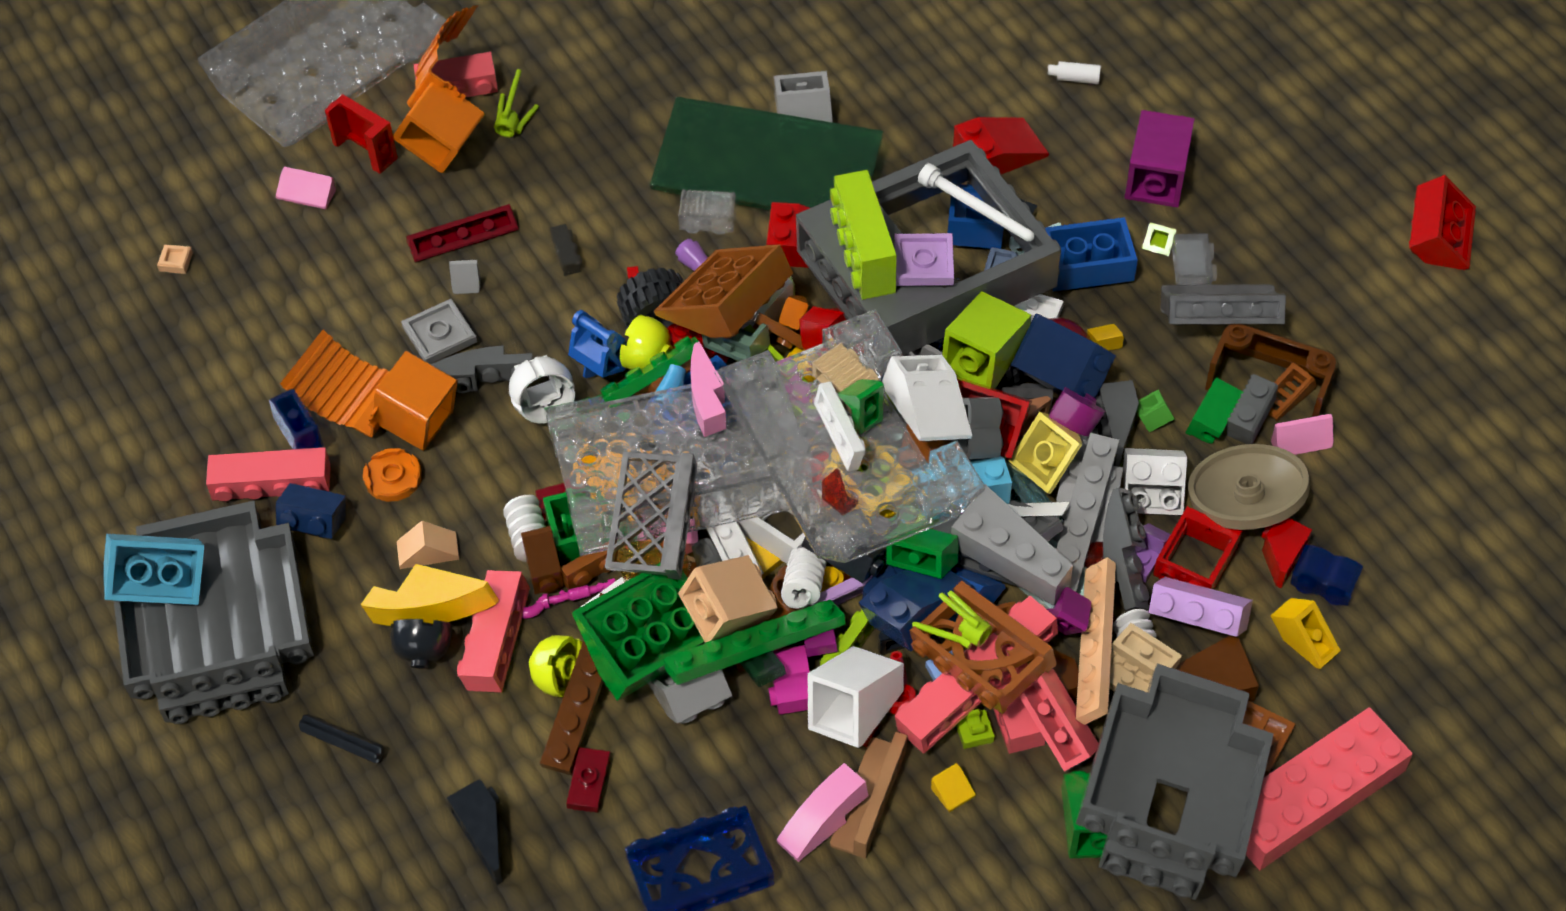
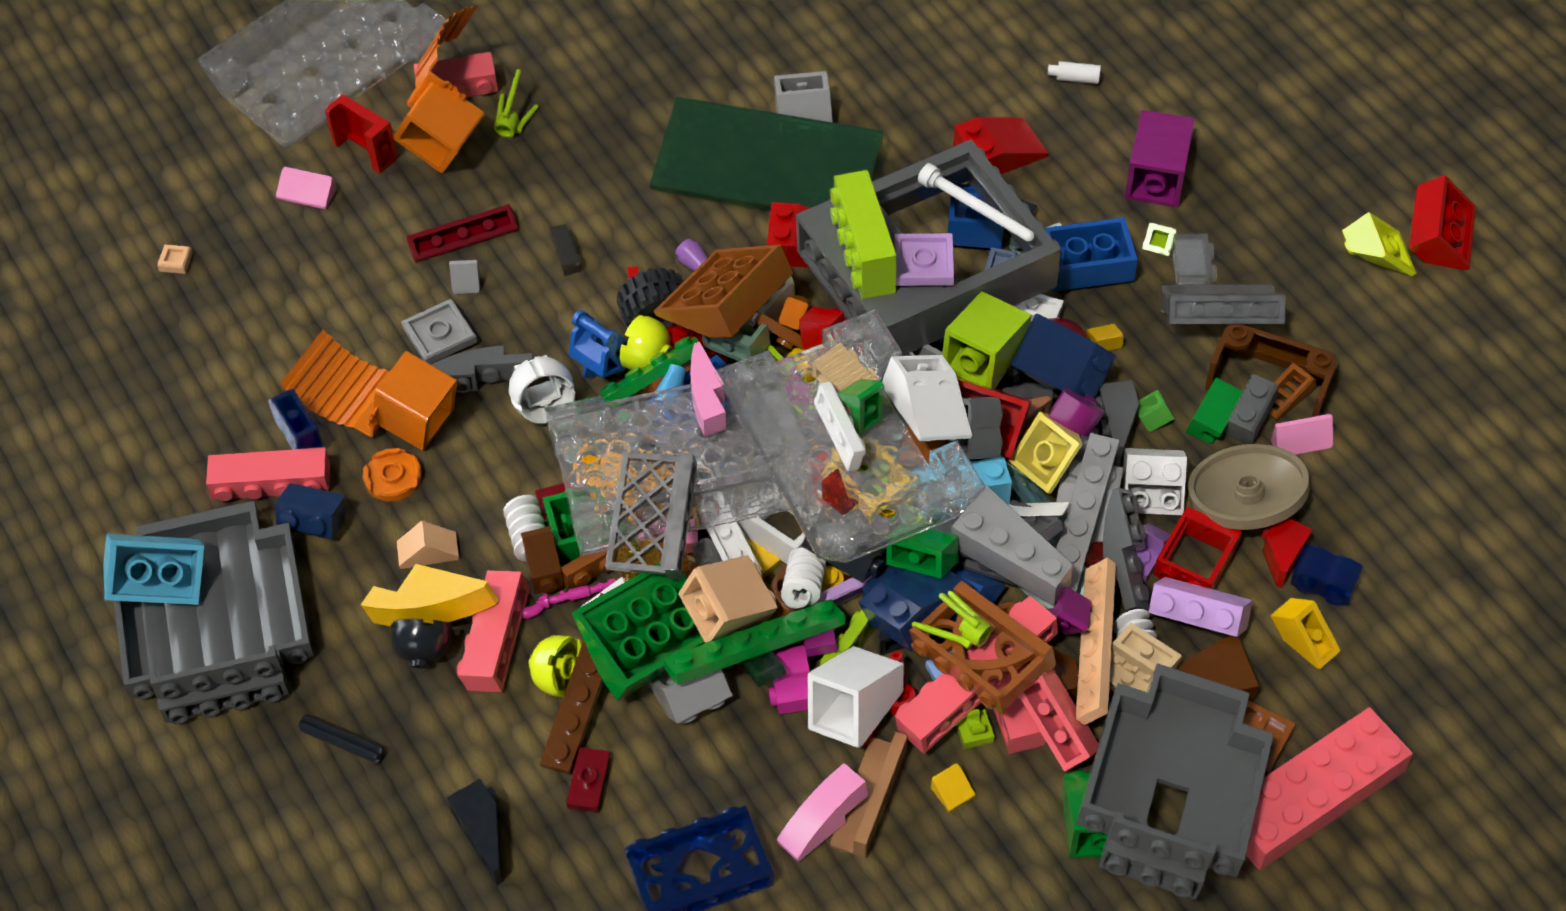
(707, 211): clear brick -> none
(1378, 244): none -> neon yellow slope

